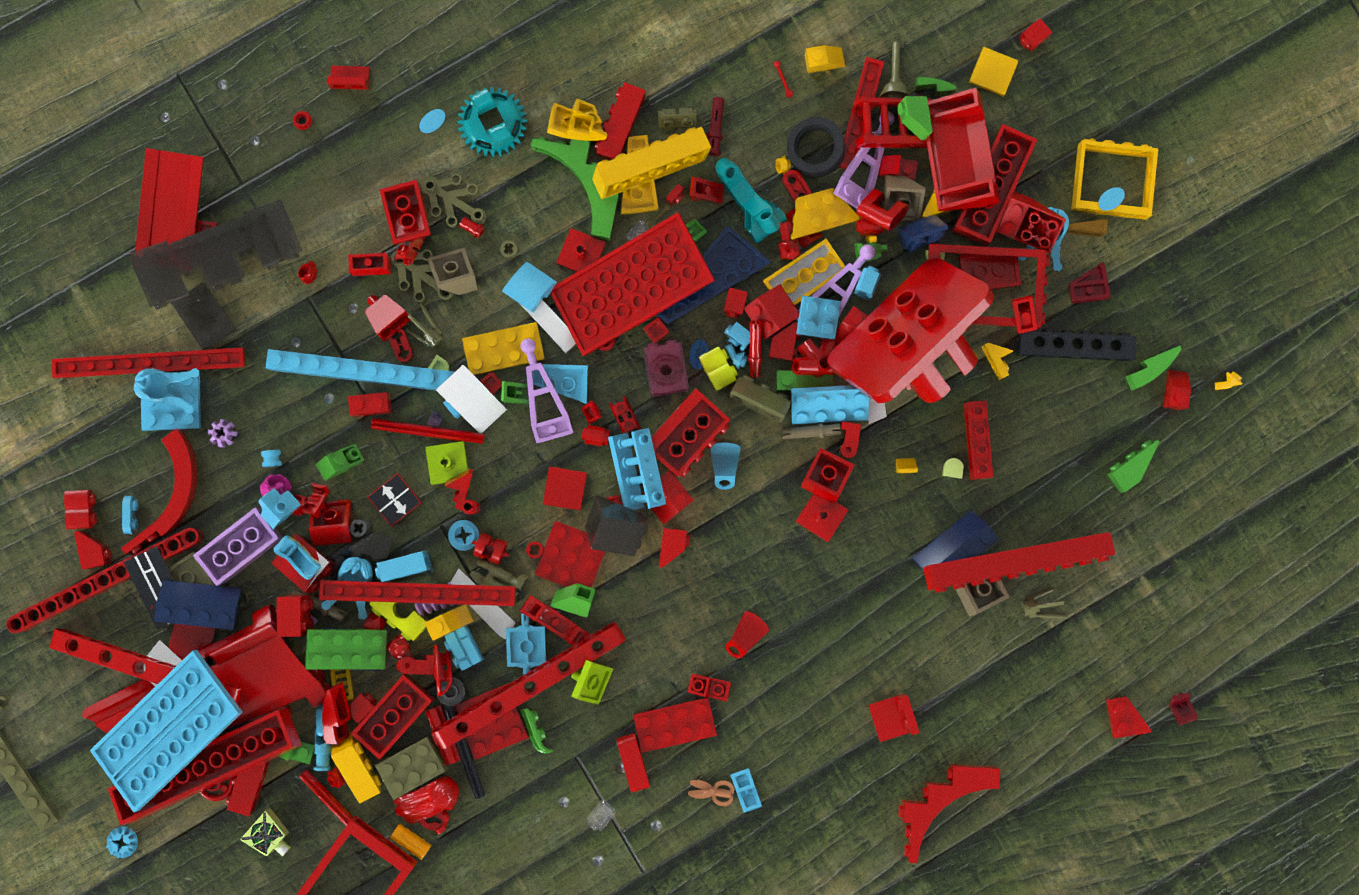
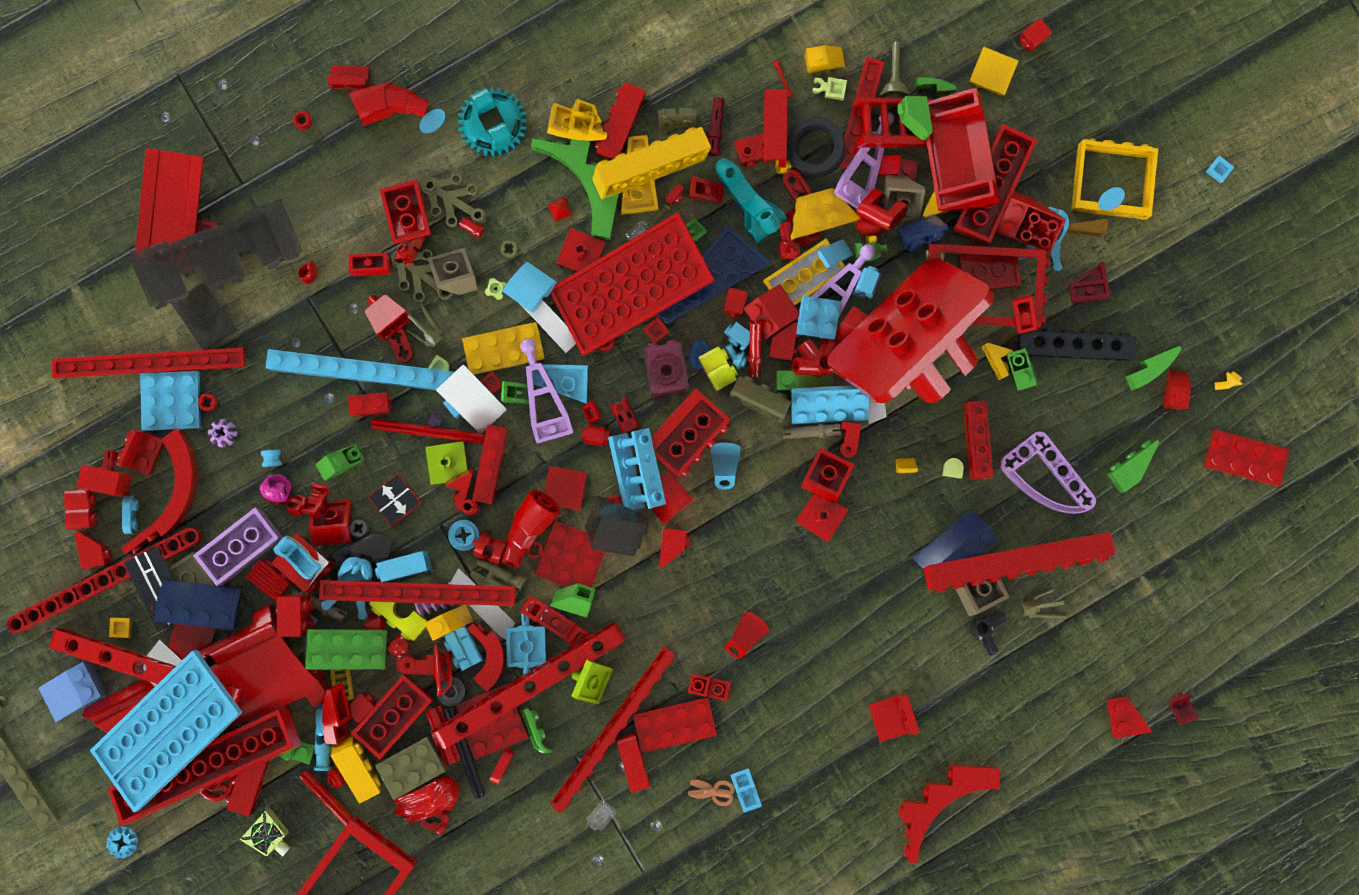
(73, 690): none -> medium blue slope
(105, 478): none -> red brick
(120, 627): none -> yellow plate
(140, 451): none -> red bracket
(151, 386): medium azure hair -> none
(201, 401): none -> red bush
(269, 579): none -> red brick
(277, 507): medium azure brick -> none
(384, 100): none -> red piece
(410, 841): light orange axle -> none
(490, 290): none -> yellowish green plate
(490, 464): none -> red brick
(495, 656): none -> red arch
(501, 766): none -> red beam
(529, 521): none -> red piece
(559, 209): none -> red slope
(609, 733): none -> red plate
(754, 148): none -> red brick
(775, 126): none -> red panel
(833, 88): none -> yellowish green plate
(835, 253): none -> medium azure slope
(988, 624): none -> black axle
(1022, 369): none -> bright green slope
(1053, 466): none -> lavender beam
(1219, 169): none -> medium azure plate
(1246, 458): none -> red piece

